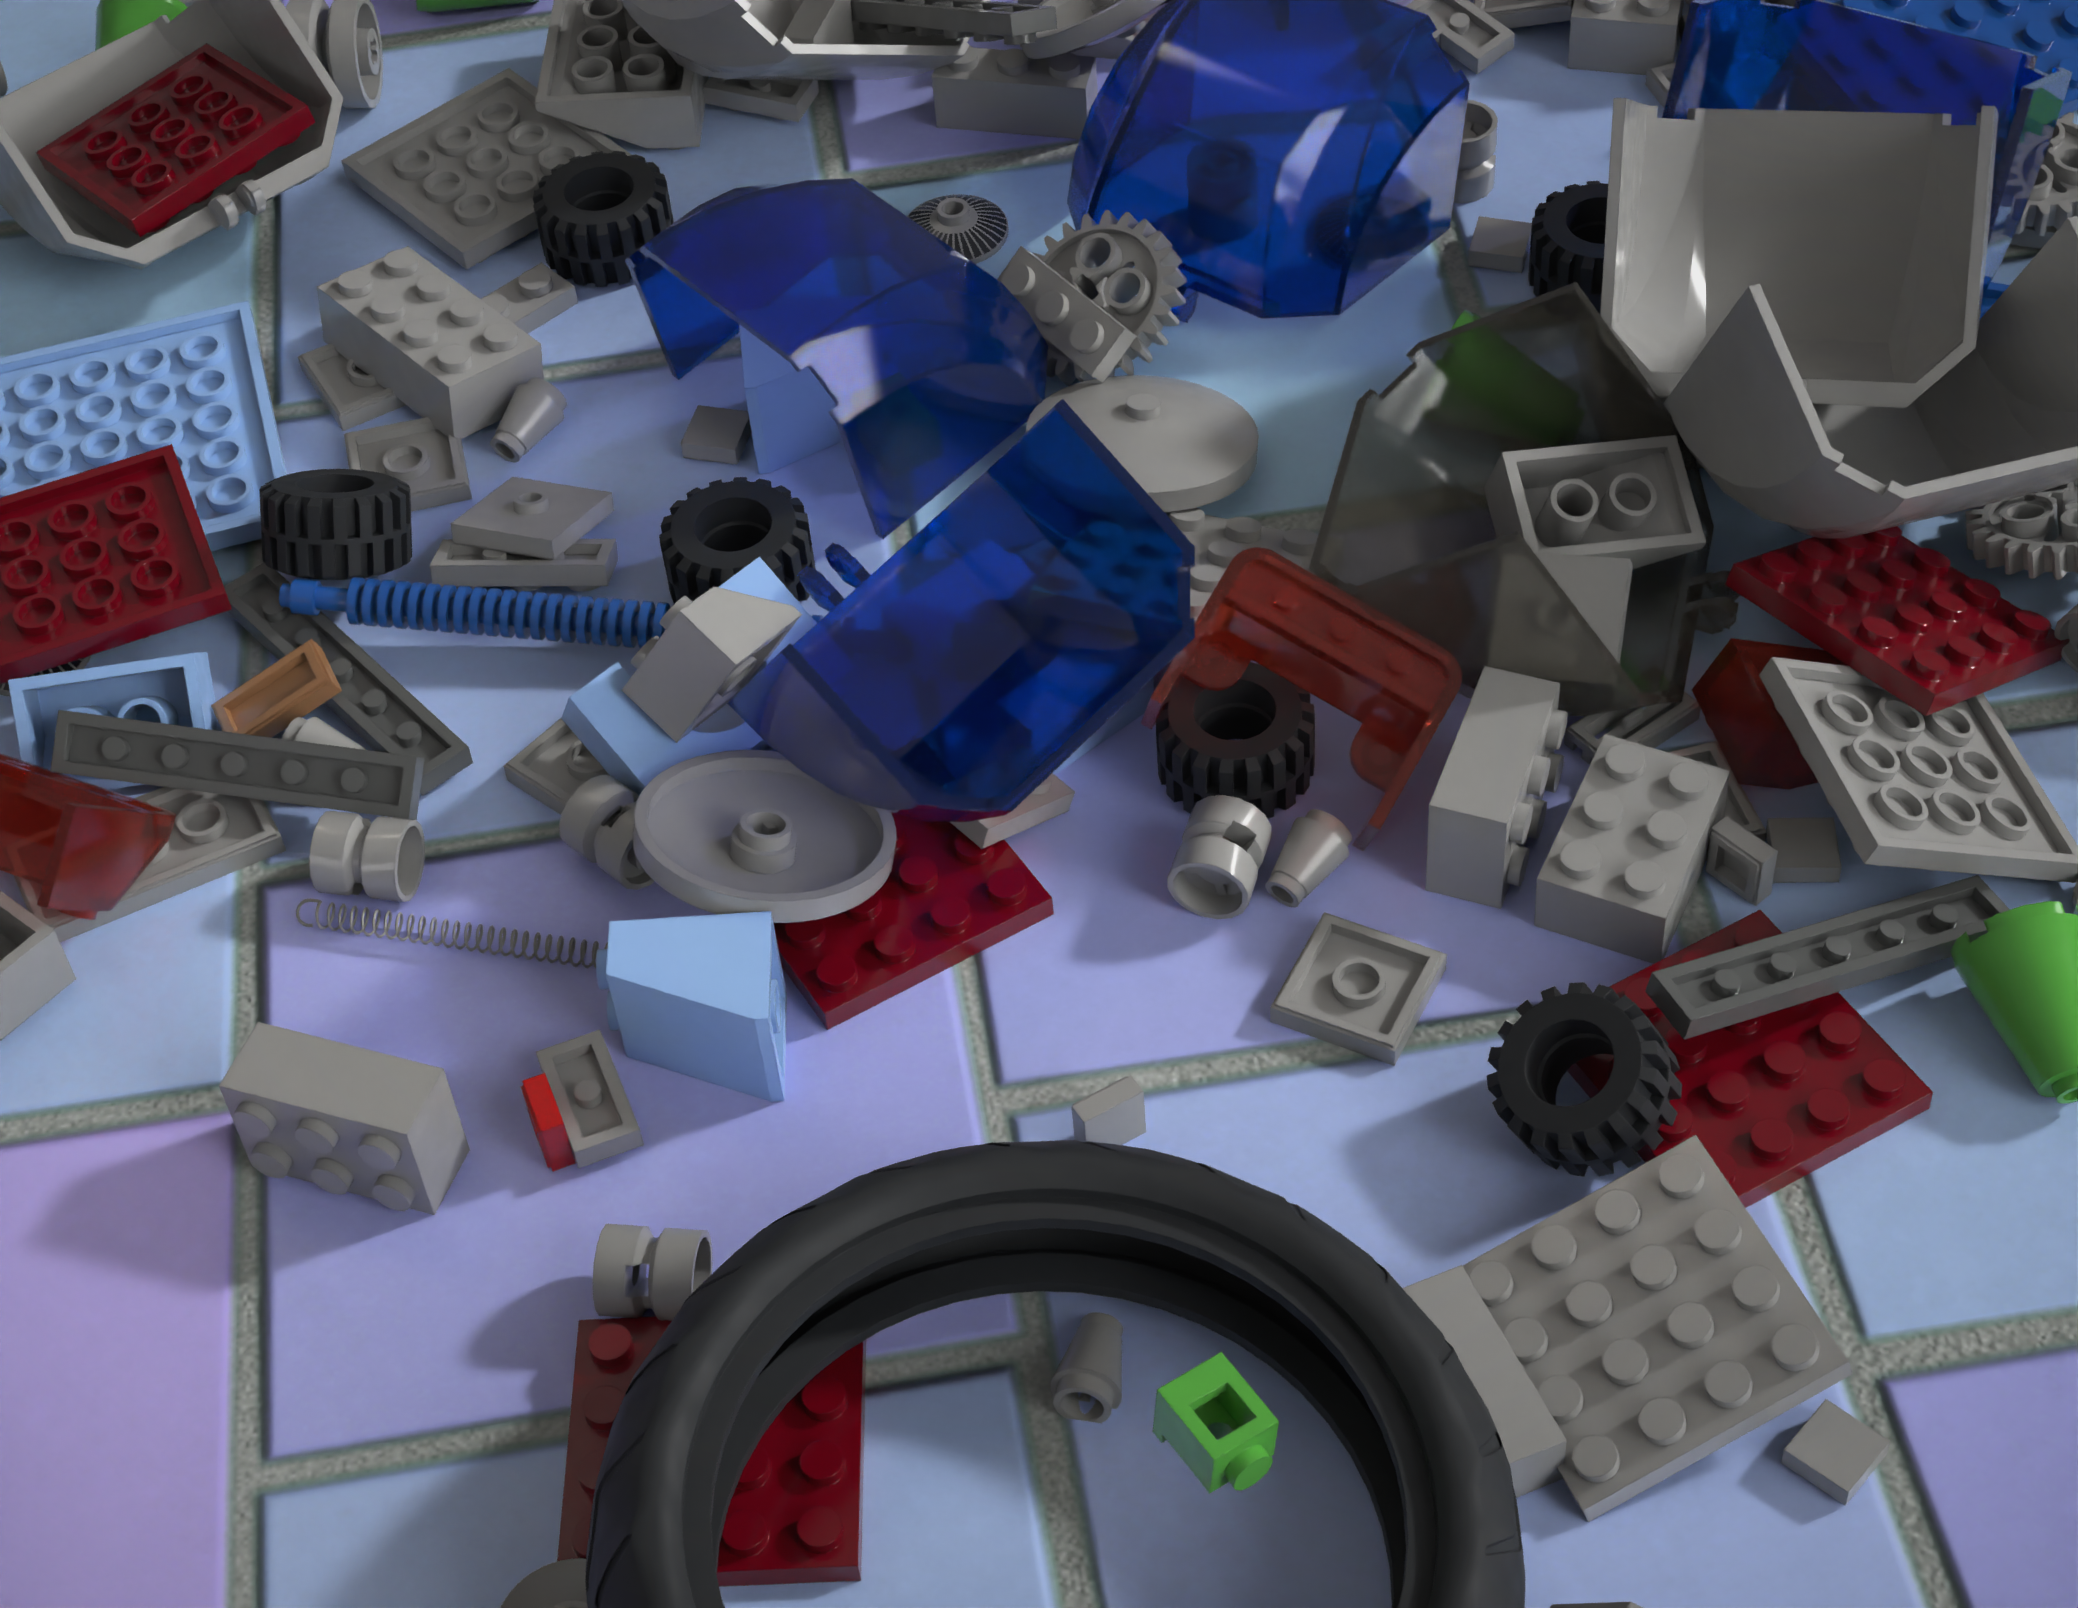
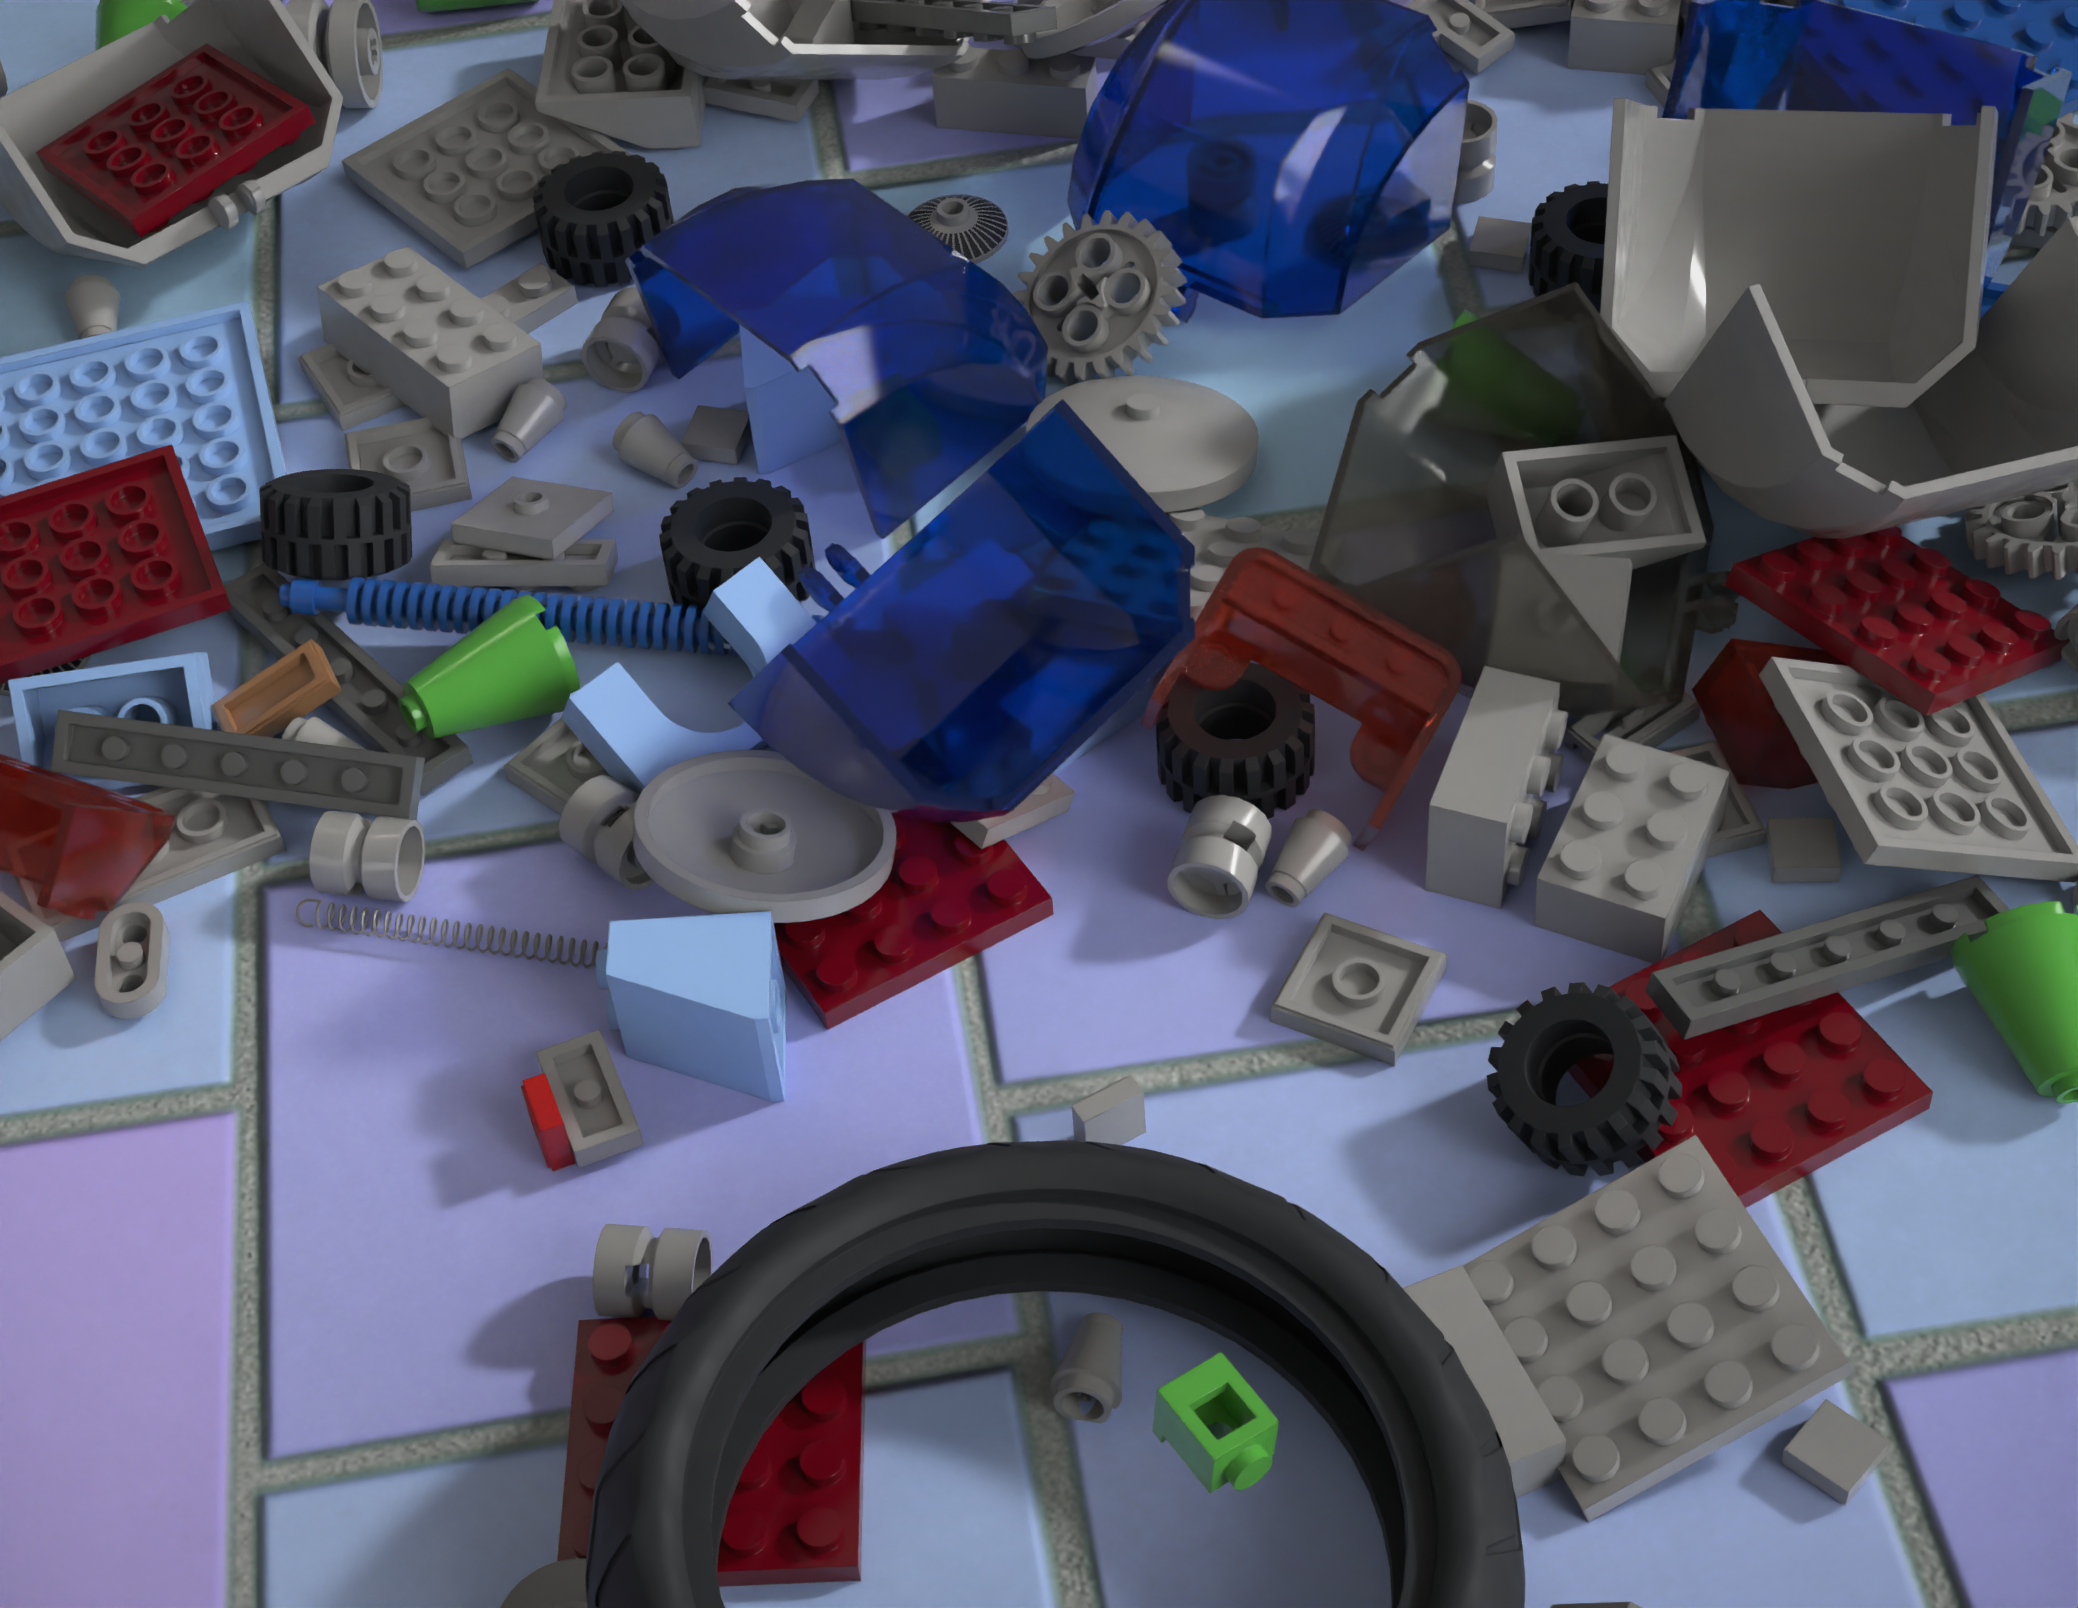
(93, 305): none -> light grey cone
(130, 973): none -> light grey plate
(345, 1118): light grey brick -> none
(493, 675): none -> bright green cone
(622, 345): none -> light grey wheel
(653, 449): none -> light grey cone
(705, 656): light grey slope -> none
(1066, 315): light grey plate -> none
(1741, 860): light grey tile -> none

